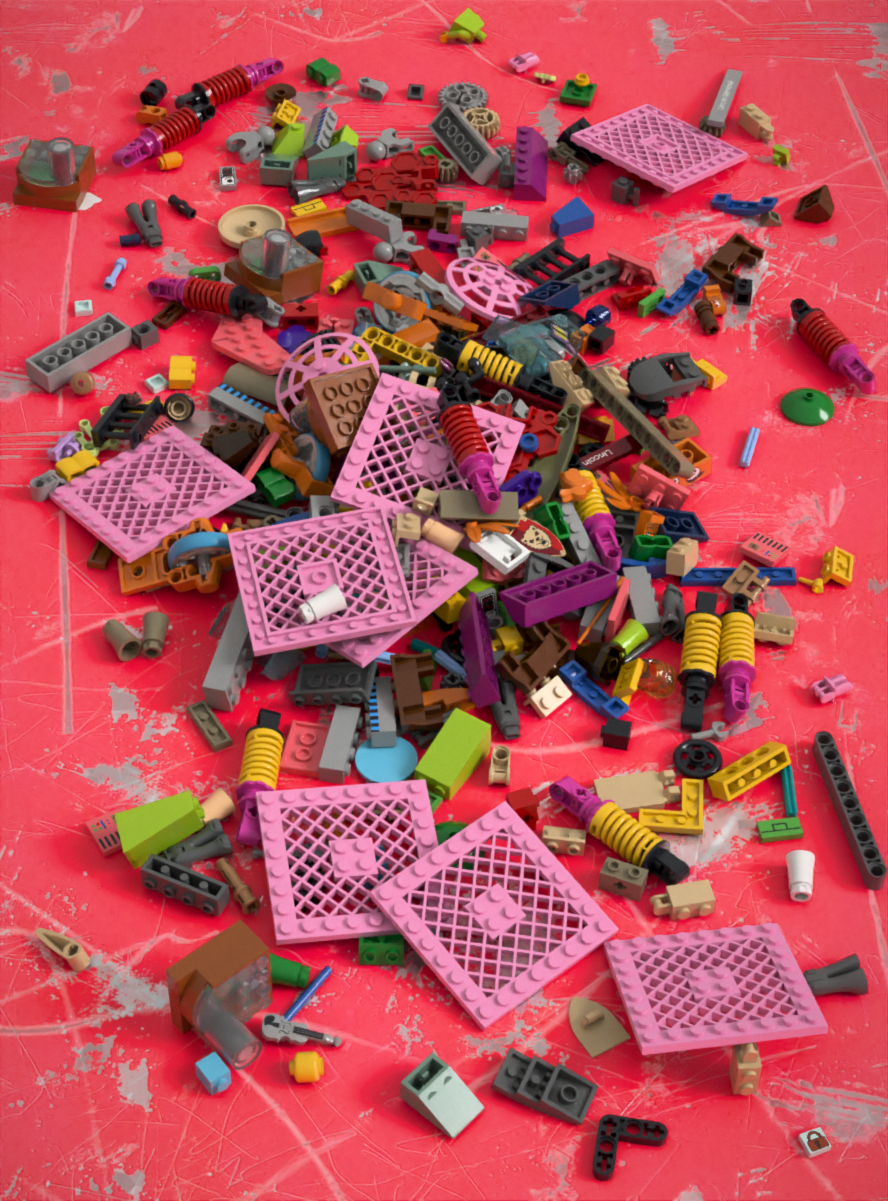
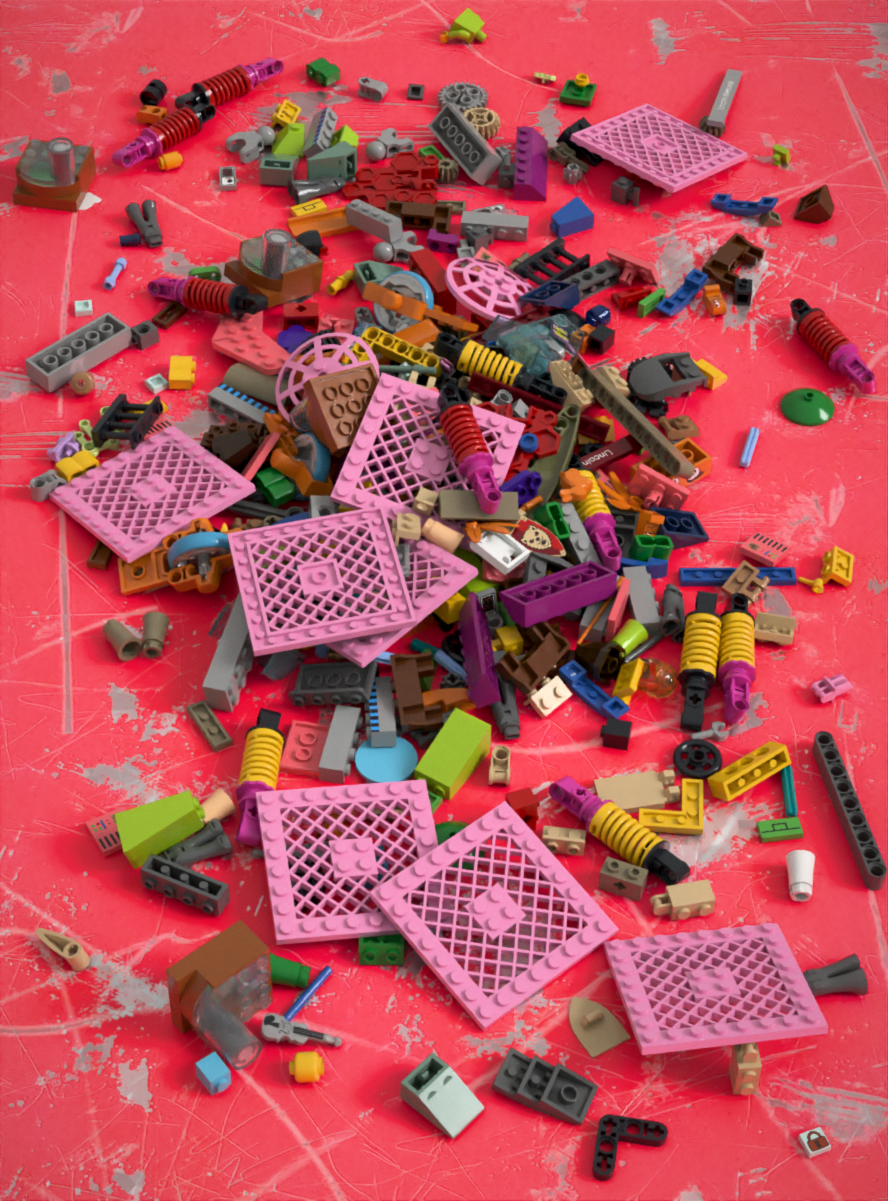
(133, 399): clear smoke arm -> none
(179, 407): hat -> none
(187, 210): black pin -> none
(241, 892): medium nougat pin -> none
(248, 222): tan dish -> none
(272, 313): light grey piece -> none
(280, 92): reddish brown dish -> none
(323, 604): white plant -> none
(447, 300): light grey piece -> none
(464, 381): black piece -> none
(524, 61): bright pink arm -> none
(682, 557): tan brick -> none
(706, 316): reddish brown axle -> none
(756, 122): tan brick -> none

